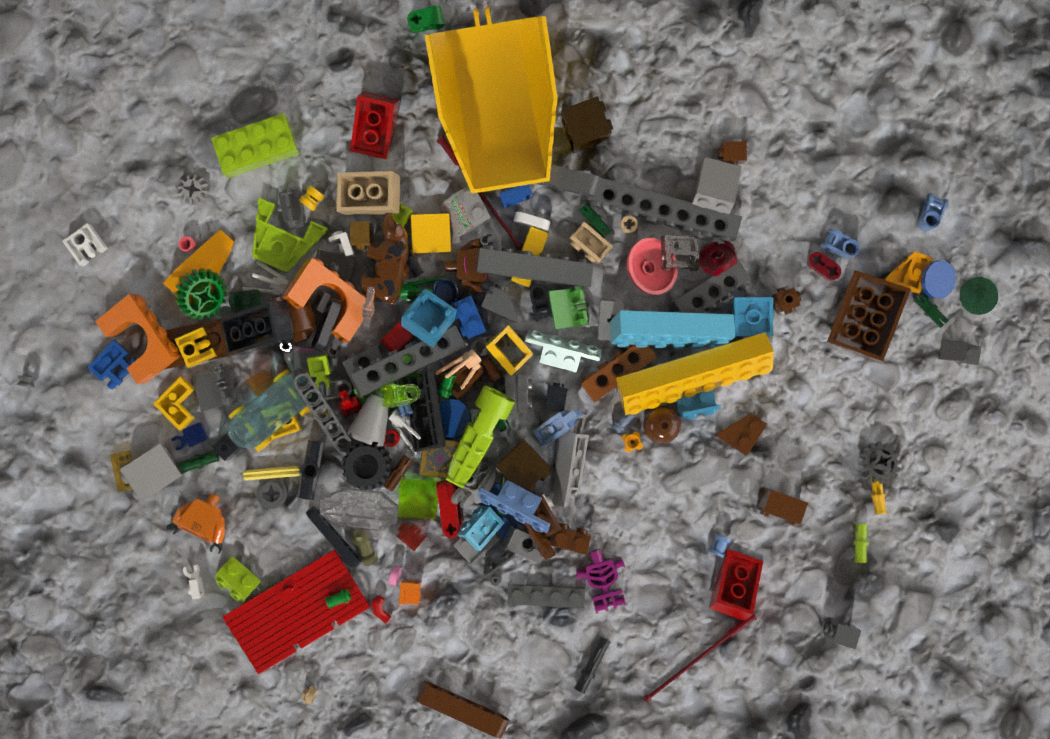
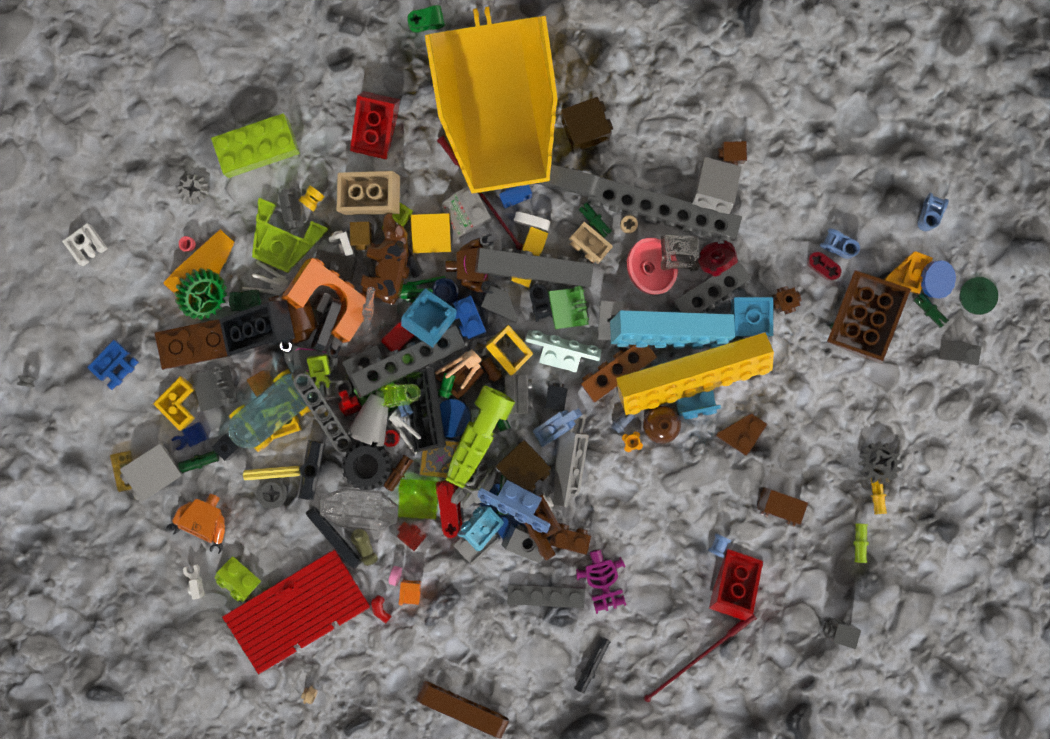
(159, 350): orange arch -> none
(197, 357): yellow brick -> none
(338, 598): green pin -> none
(492, 570): dark grey hinge -> none

